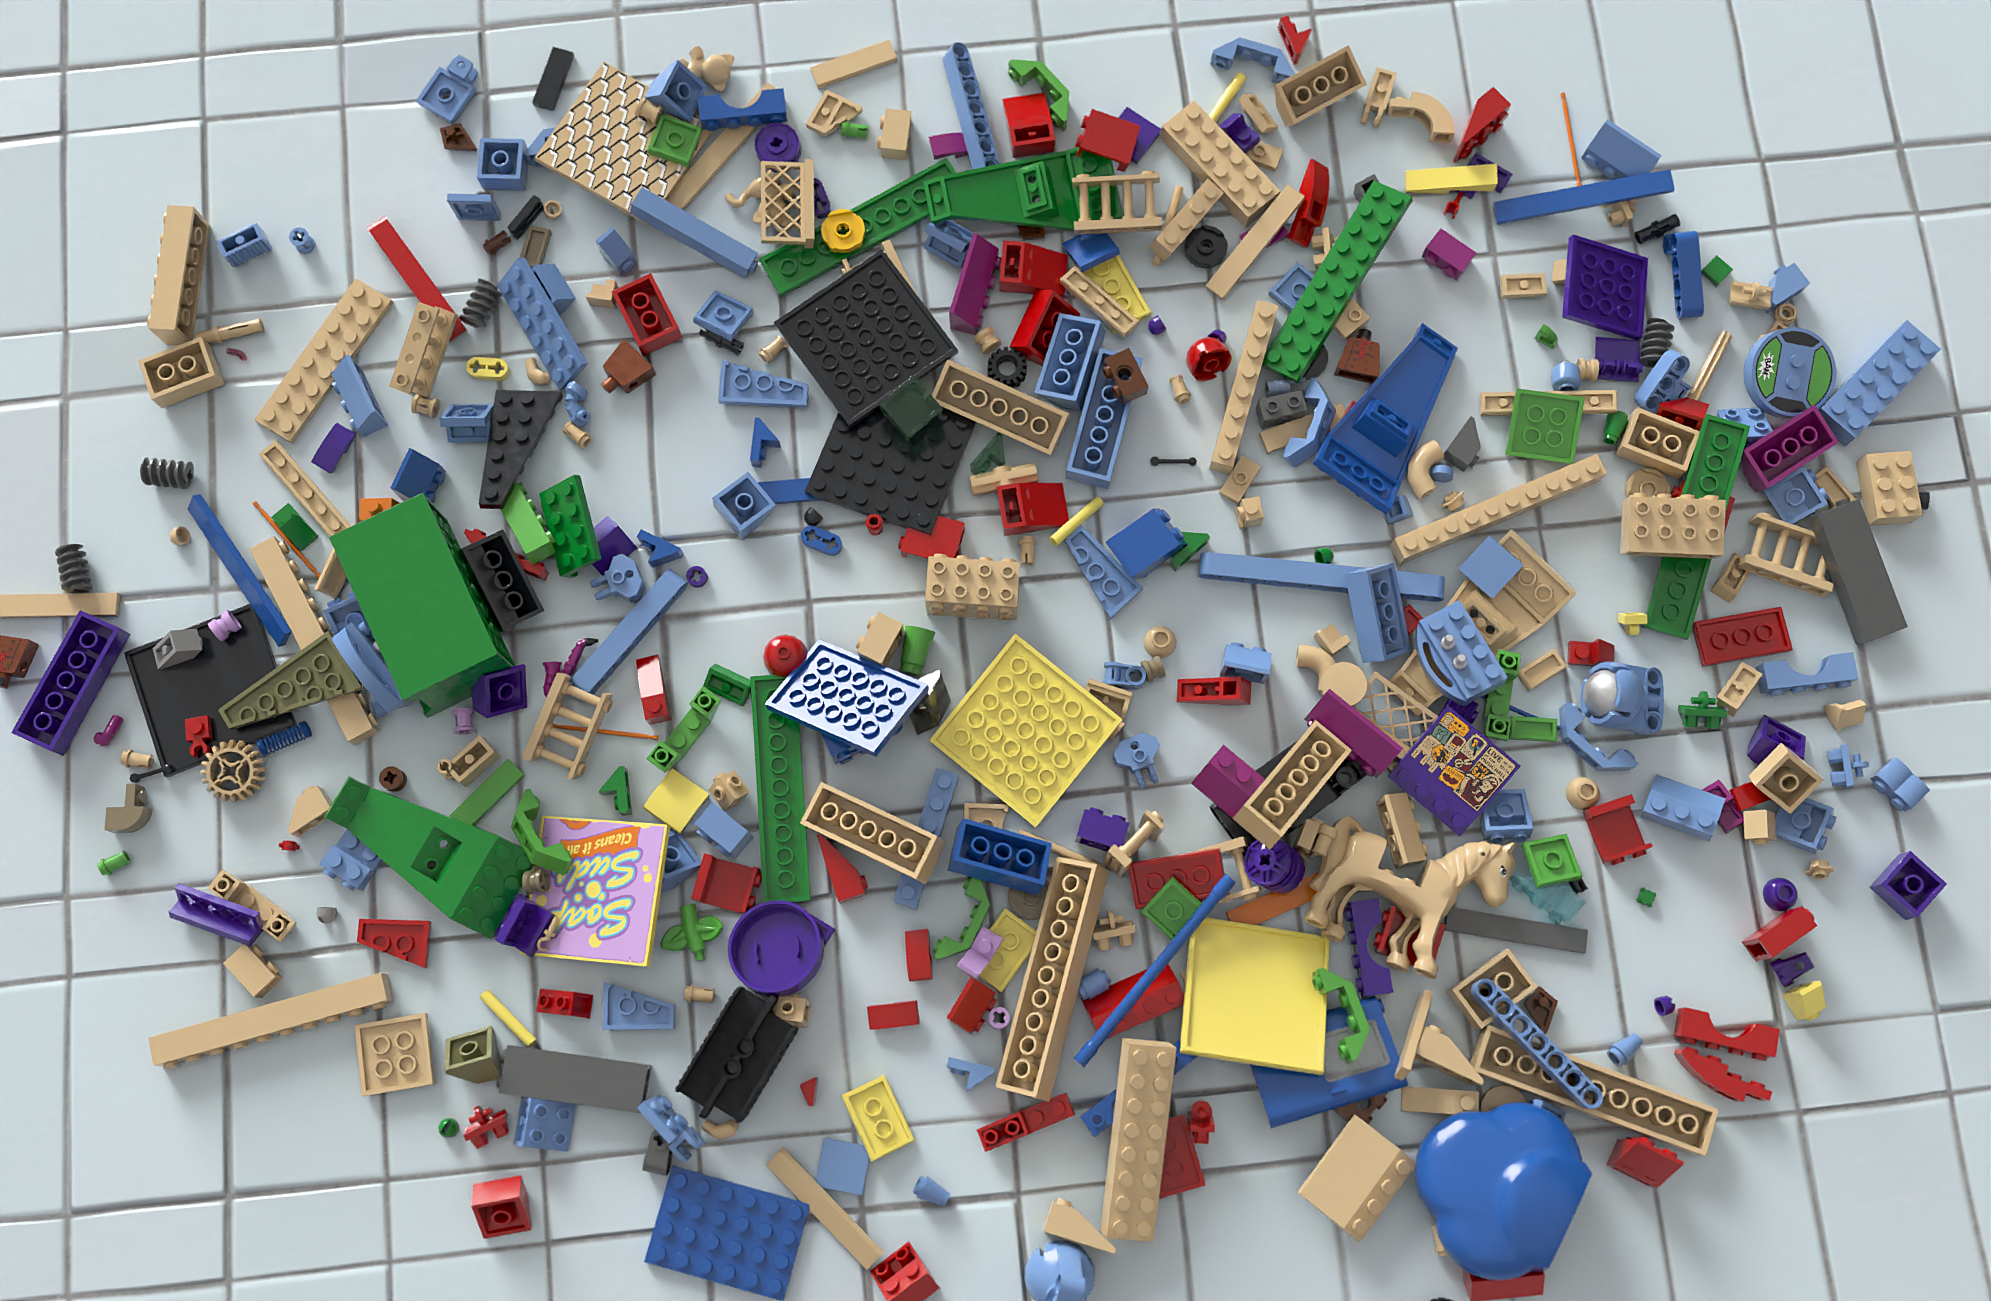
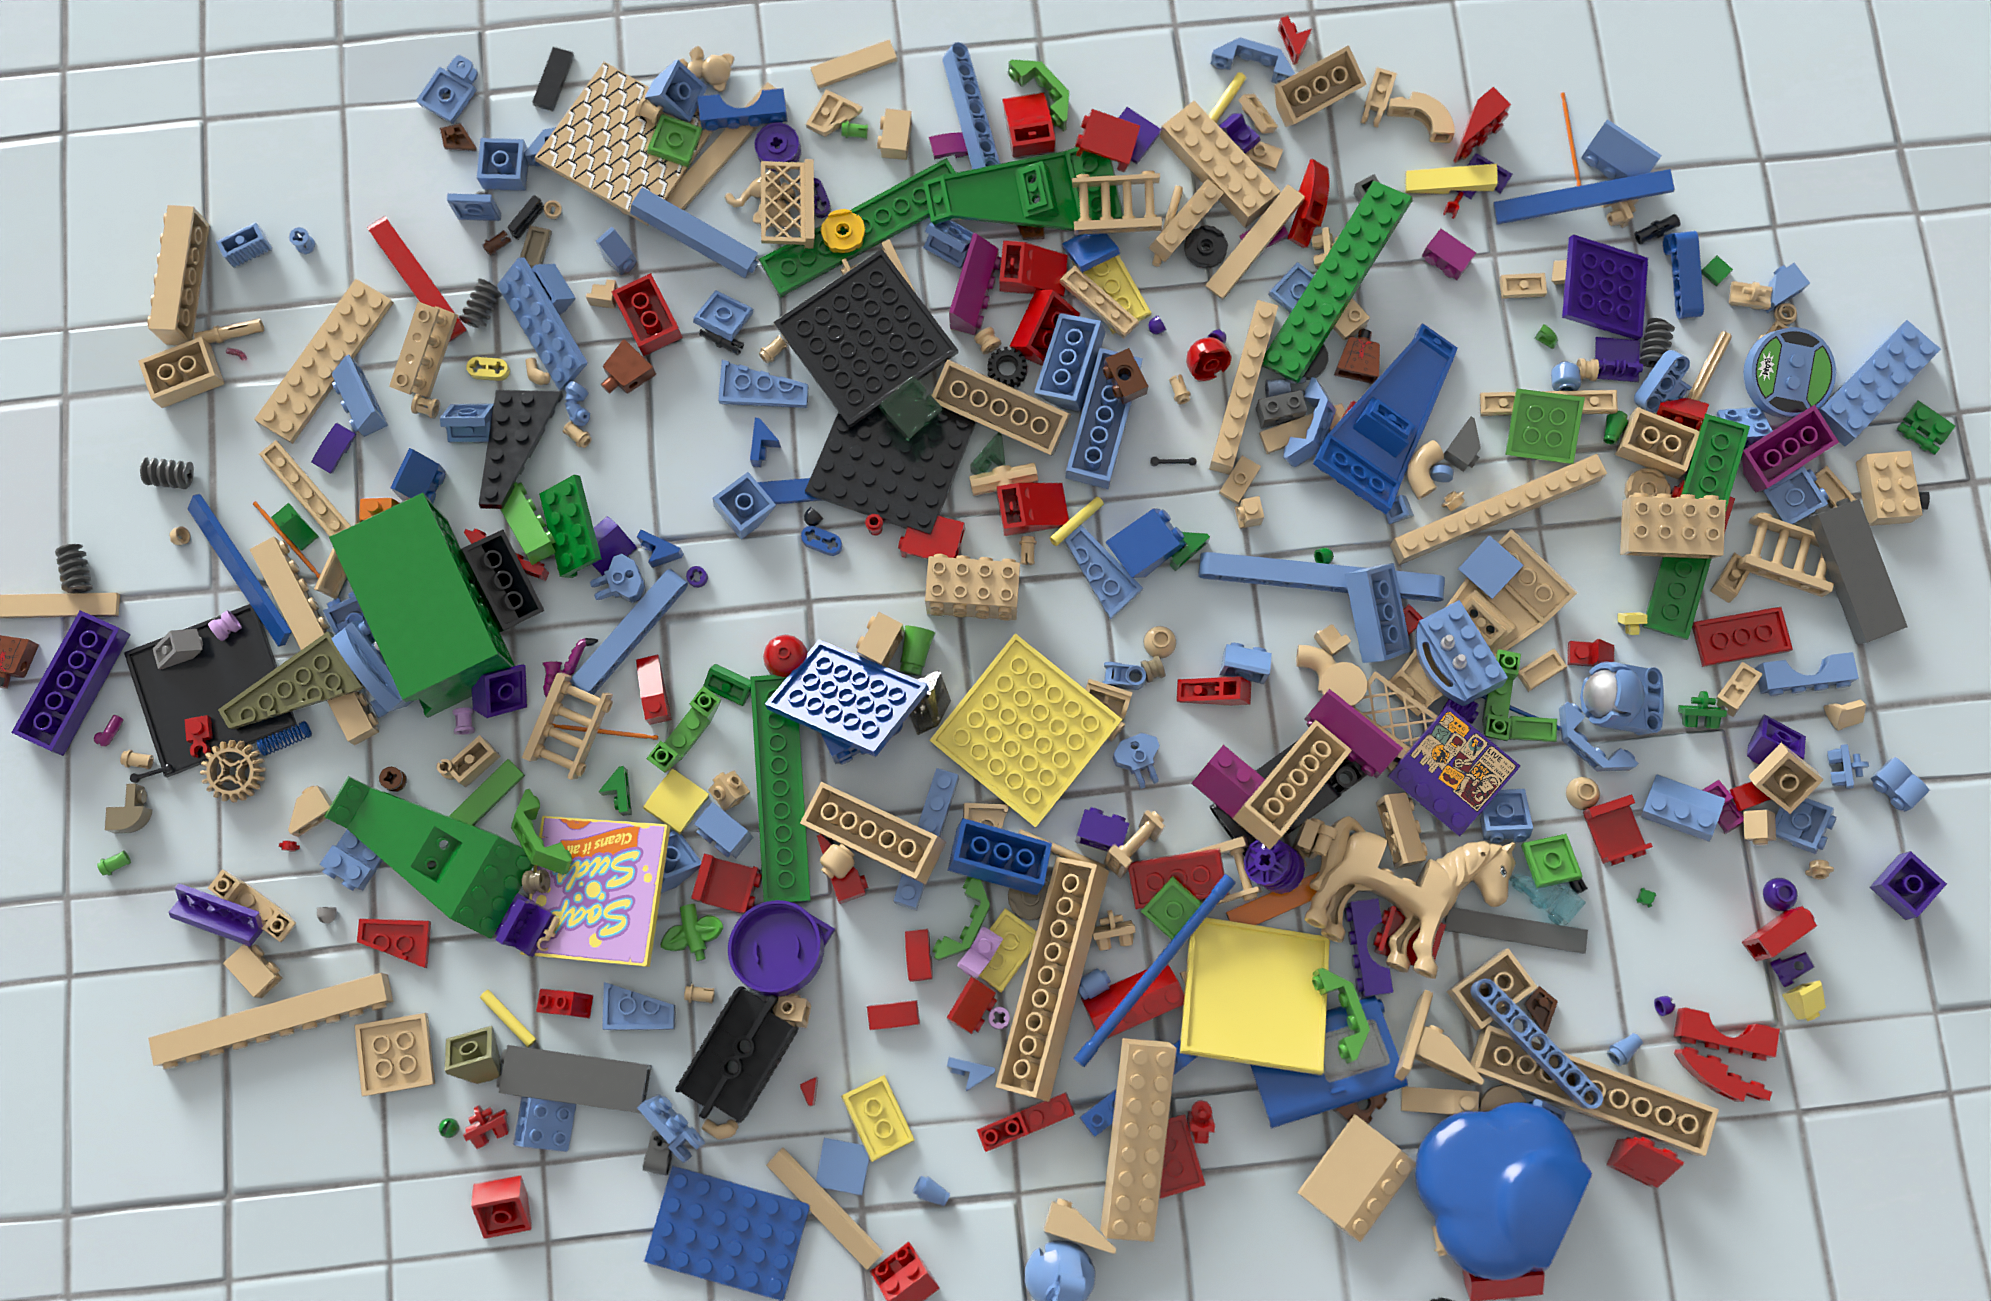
(837, 861): none -> tan head
(1929, 423): none -> green plate

